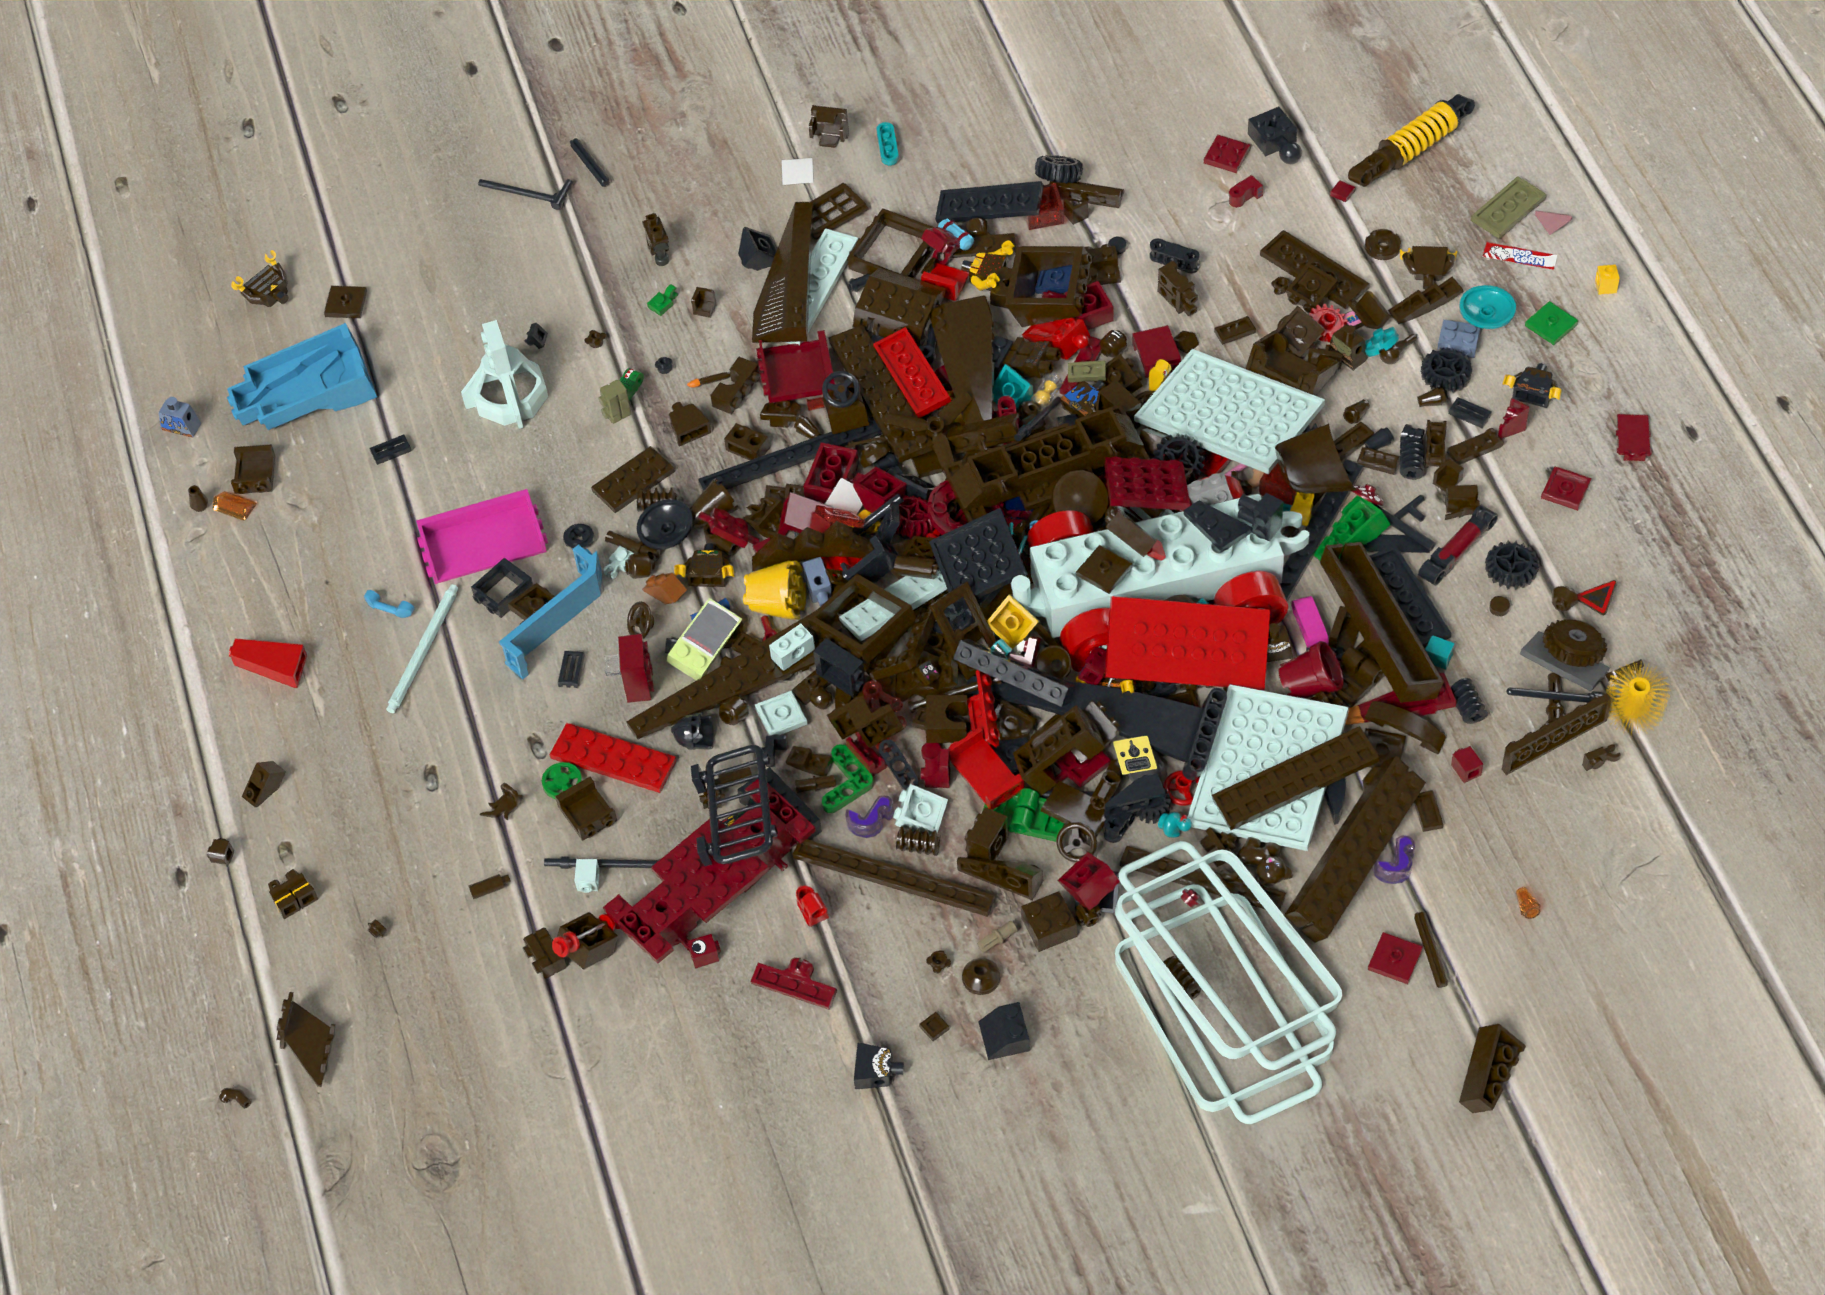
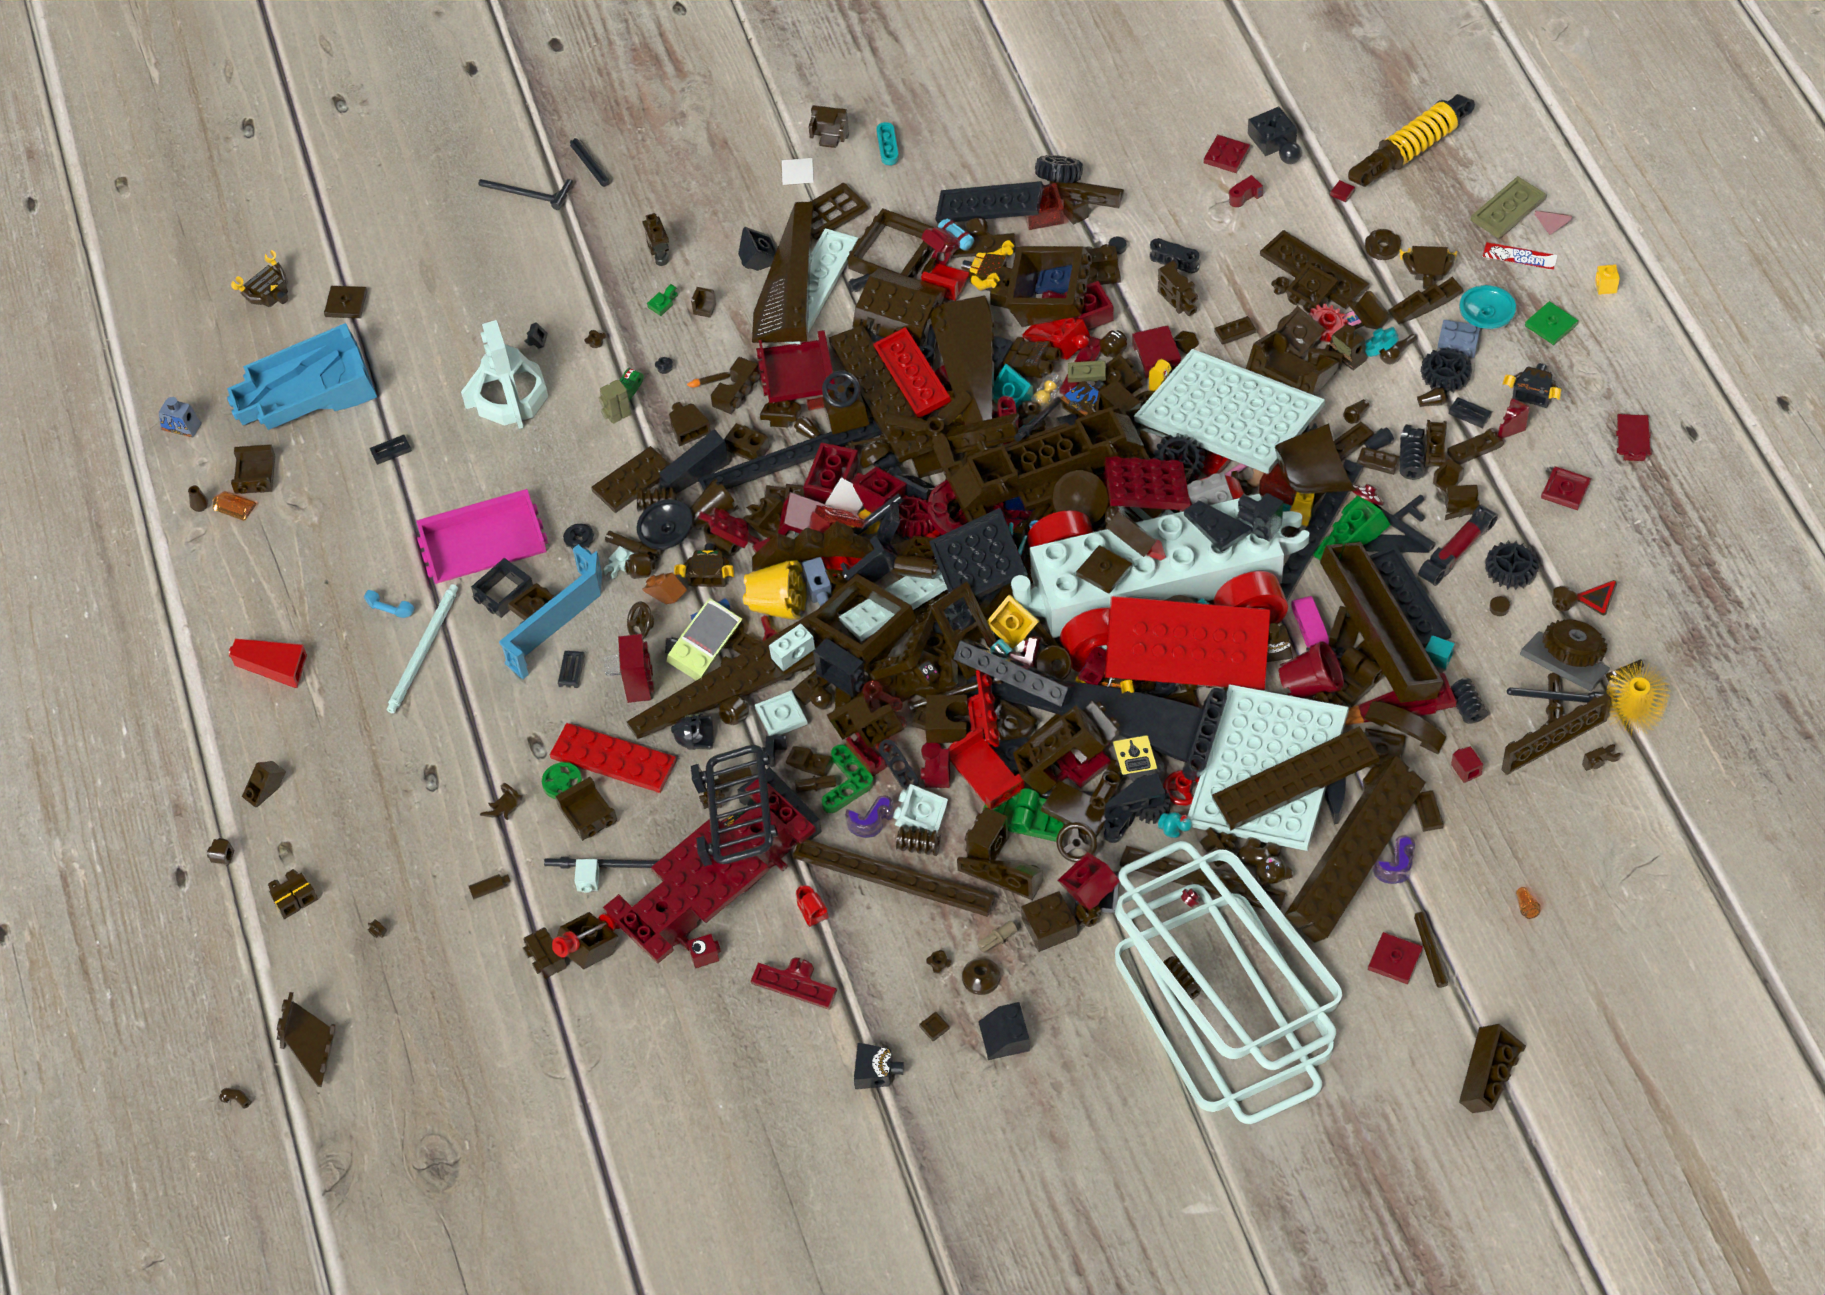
(699, 461): none -> black slope

